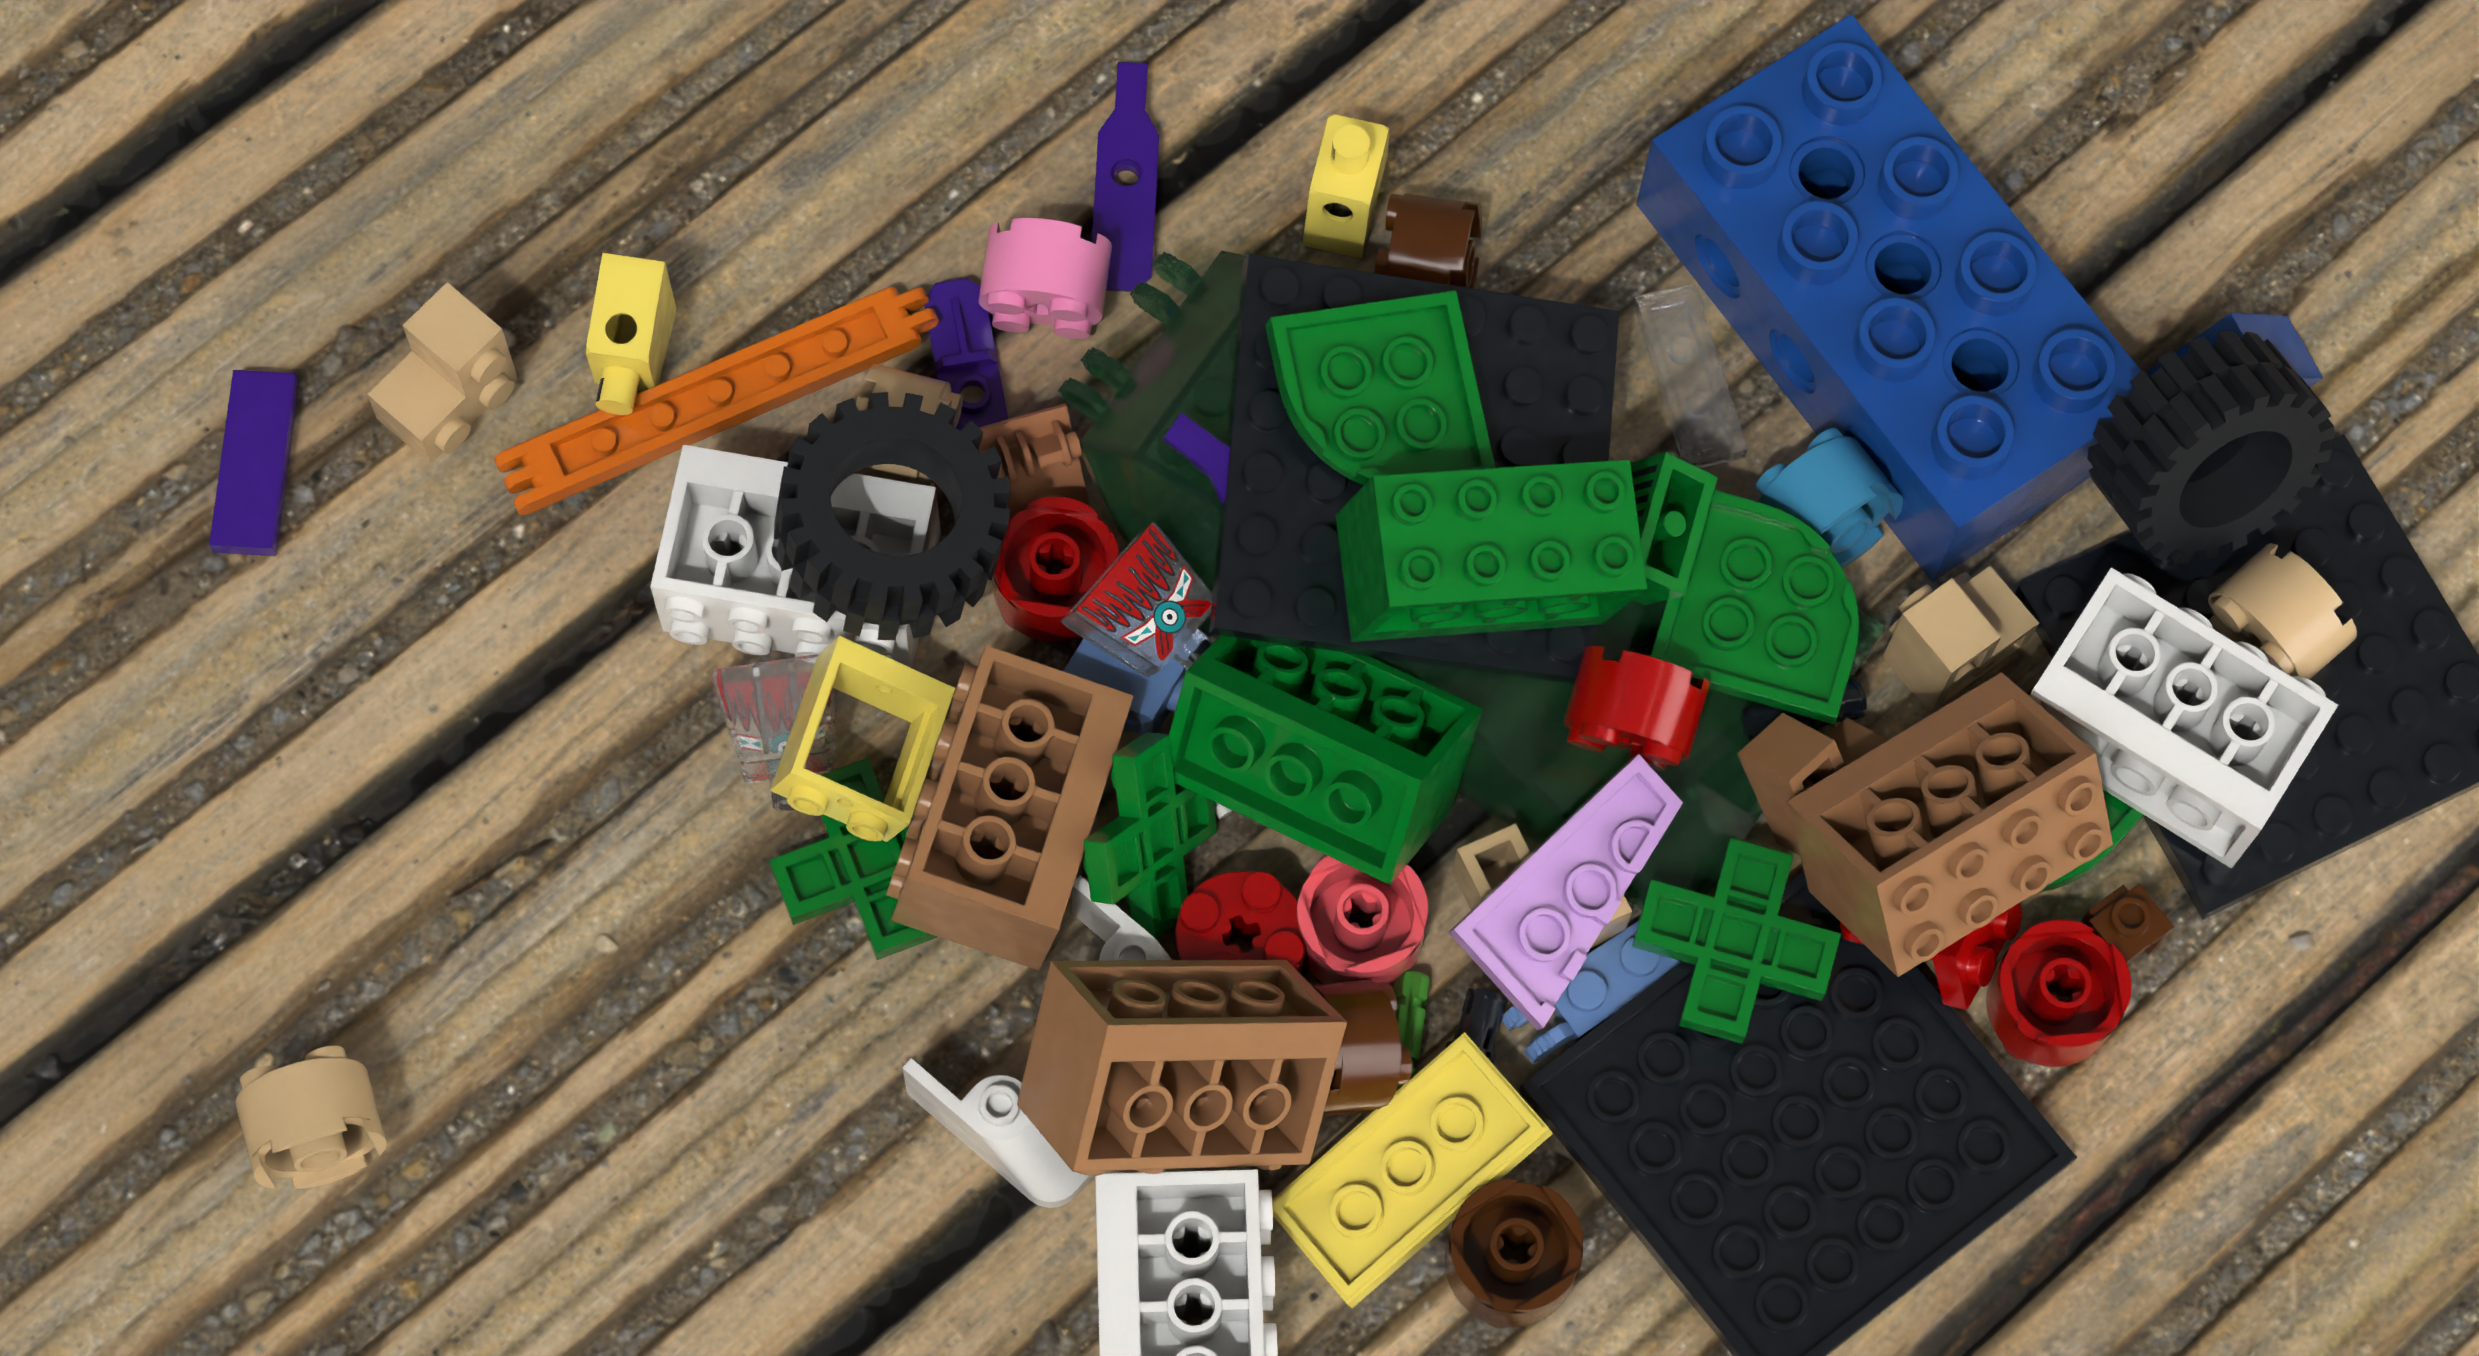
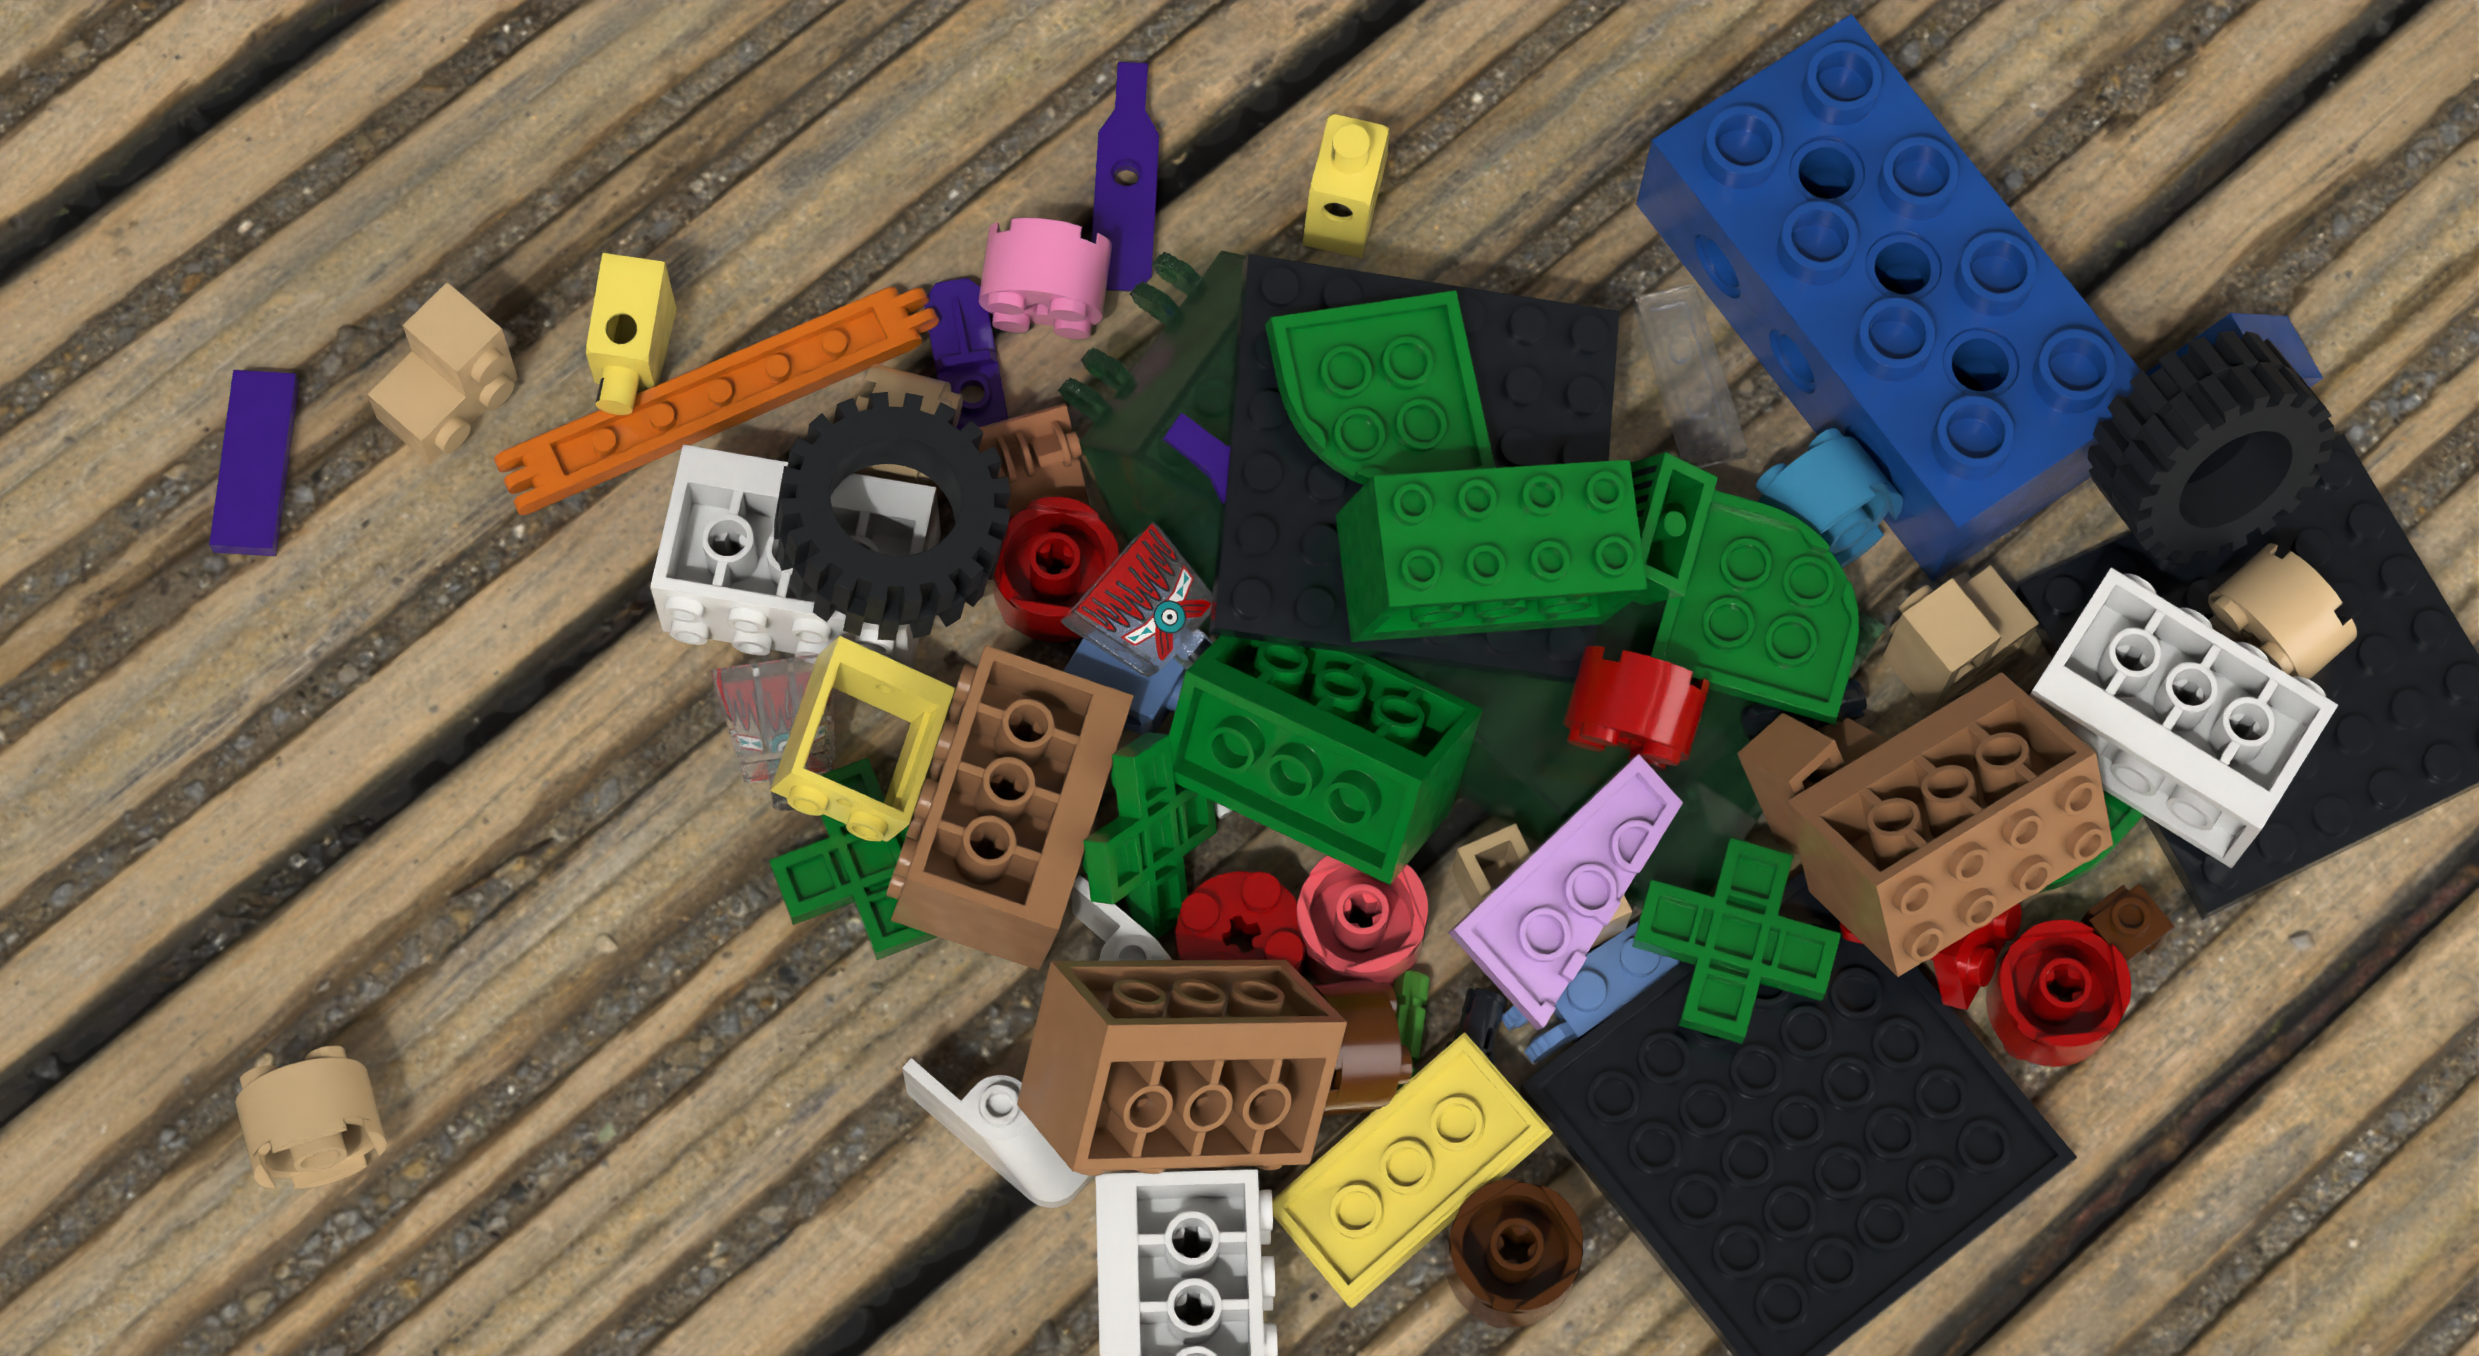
(1431, 240): reddish brown brick -> none

